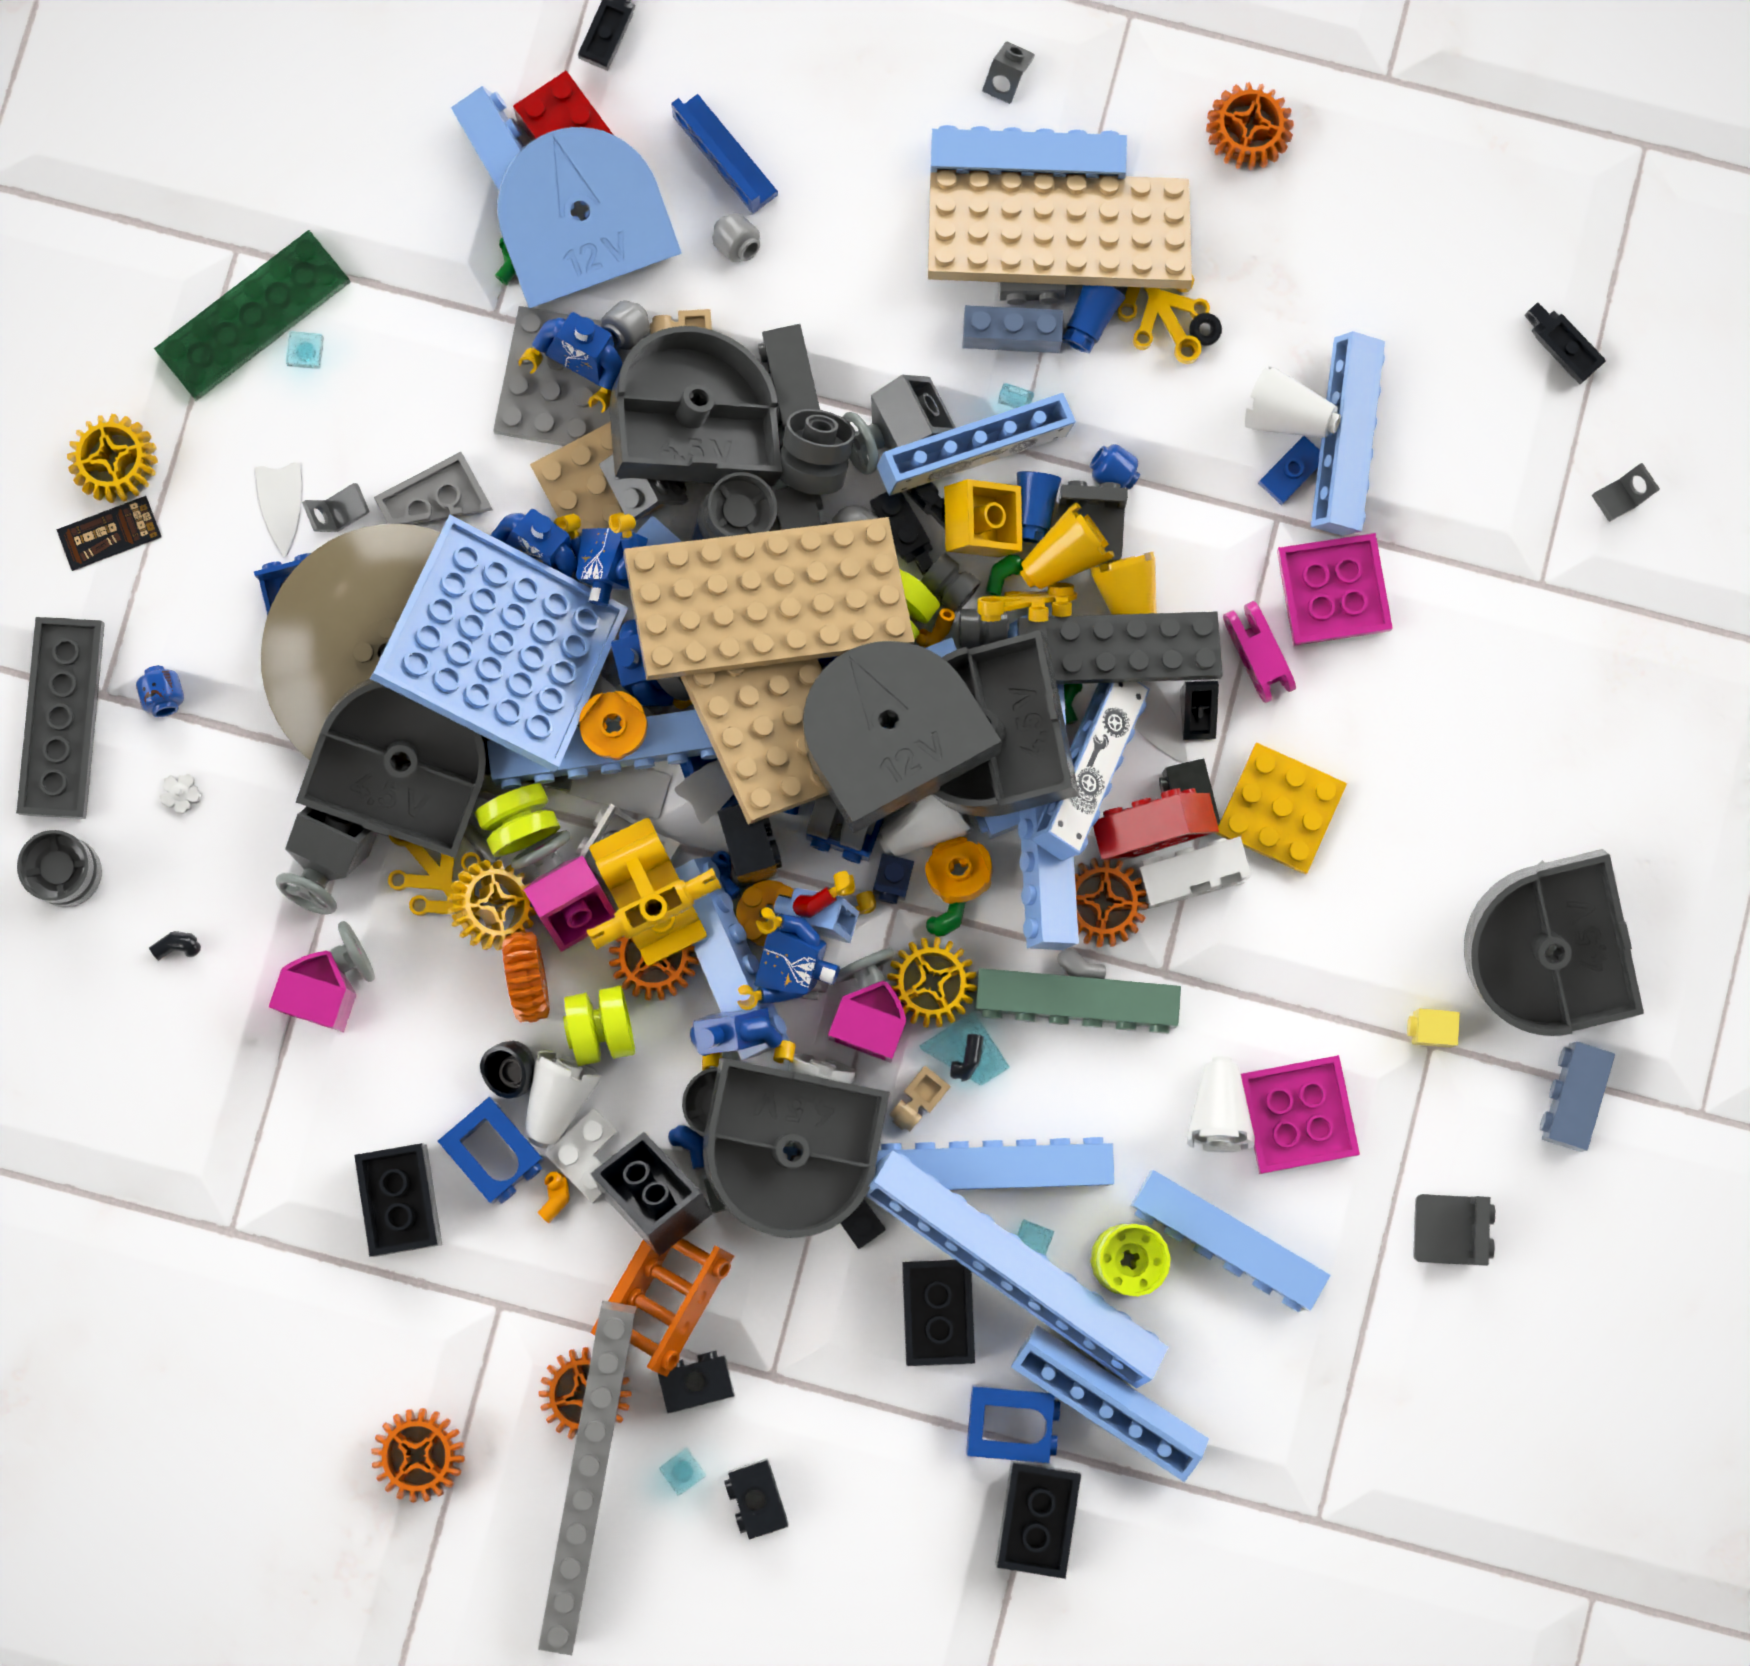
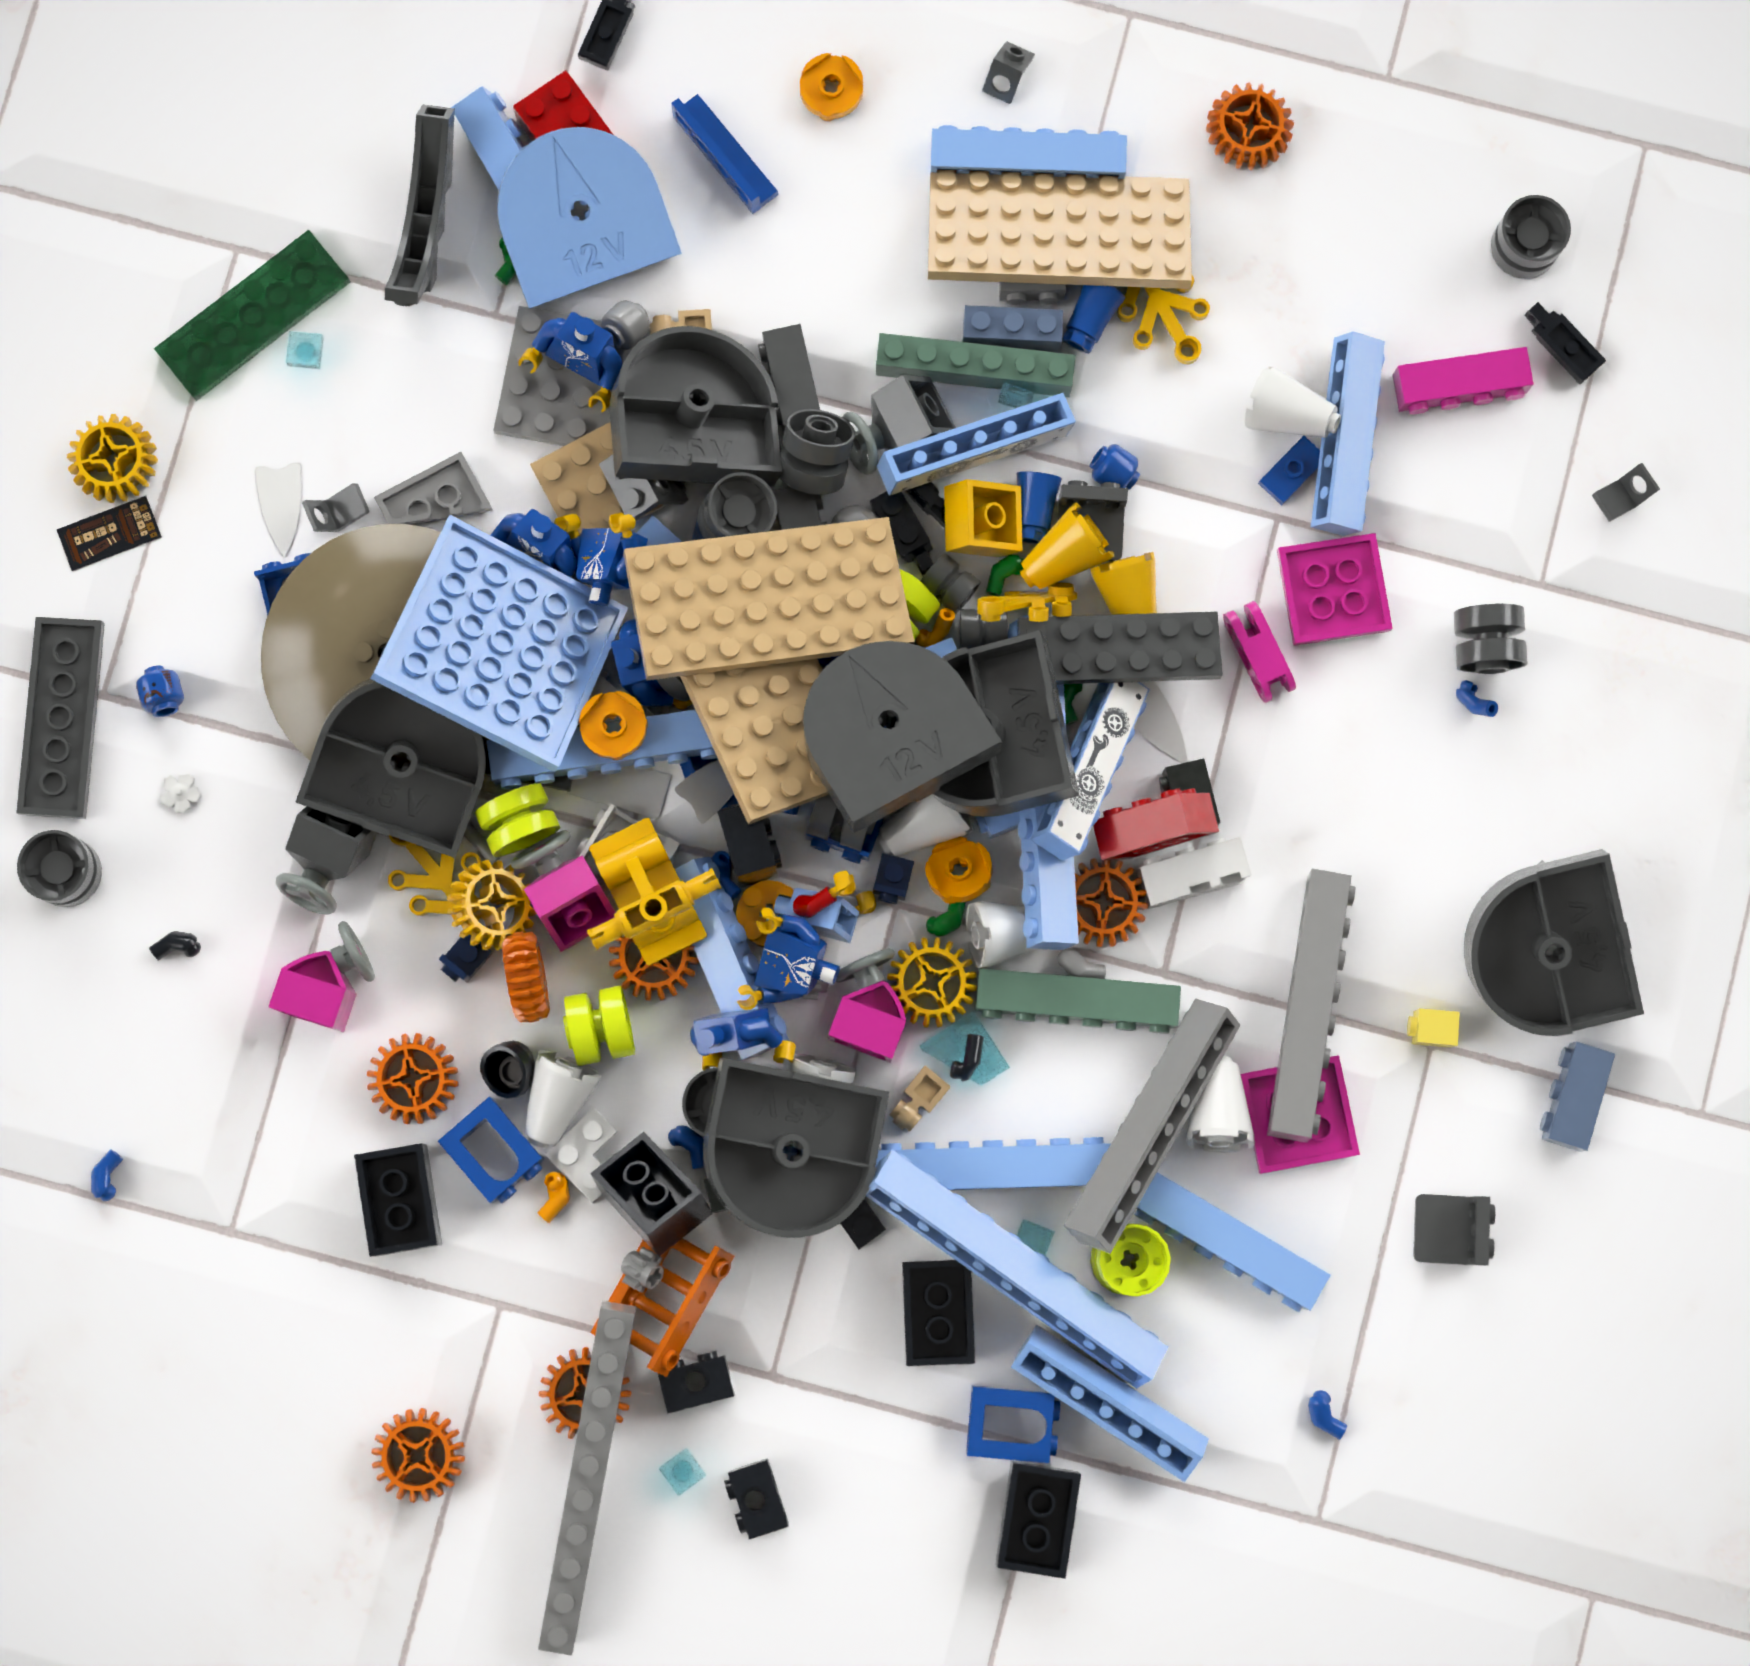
(101, 1176): none -> blue arm
(416, 1094): none -> orange gear
(425, 213): none -> dark grey arch
(464, 959): none -> dark blue bracket
(642, 1269): none -> light grey gear
(736, 237): light grey head -> none
(832, 68): none -> light orange plate
(975, 364): none -> sand green brick
(995, 932): none -> white cone
(1152, 1125): none -> light grey brick
(1199, 709): black slope -> none
(1214, 324): black plate -> none
(1281, 808): yellow plate -> none
(1310, 1006): none -> light grey brick
(1321, 1415): none -> blue arm
(1463, 380): none -> dark pink brick
(1476, 706): none -> blue arm
(1490, 627): none -> dark grey wheel
(1530, 236): none -> dark grey wheel

